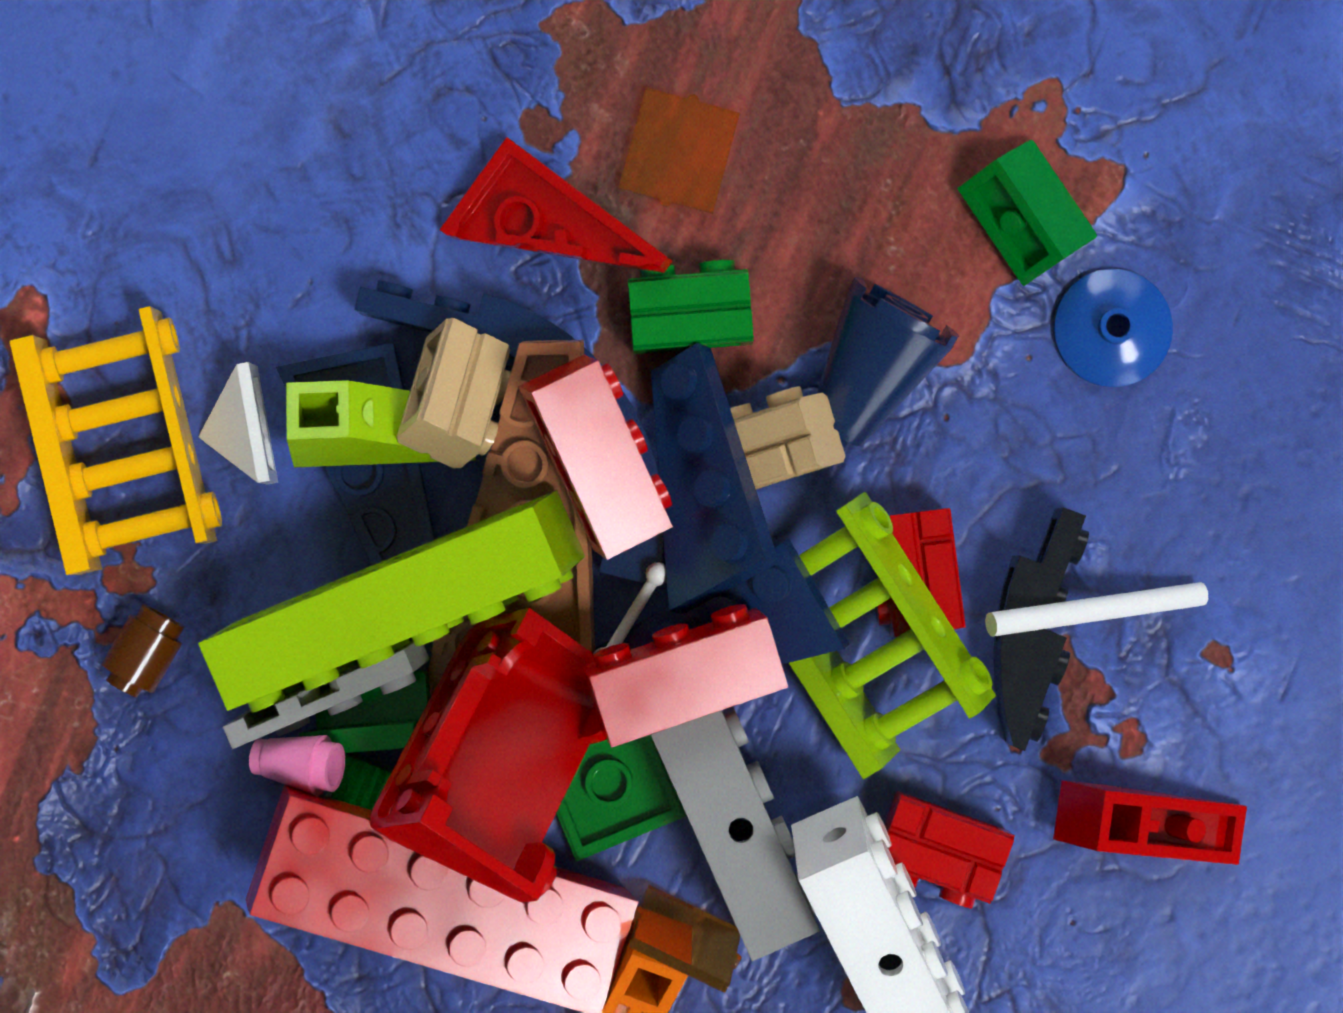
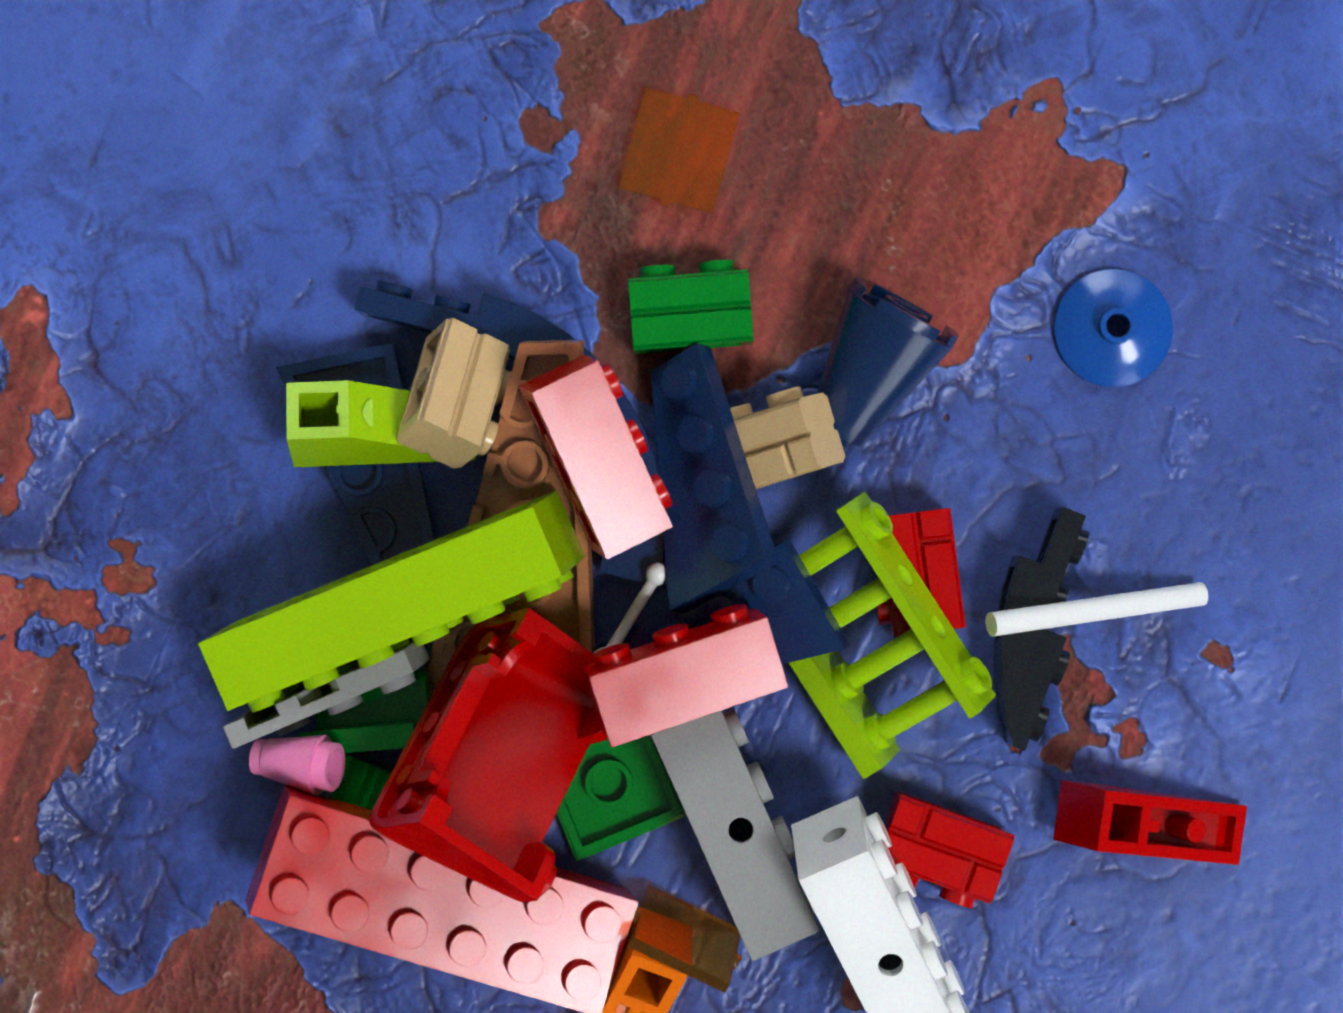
(57, 424): yellow fence -> none
(143, 651): reddish brown brick -> none
(240, 425): white slope -> none
(535, 210): red wing -> none
(1027, 211): green panel -> none

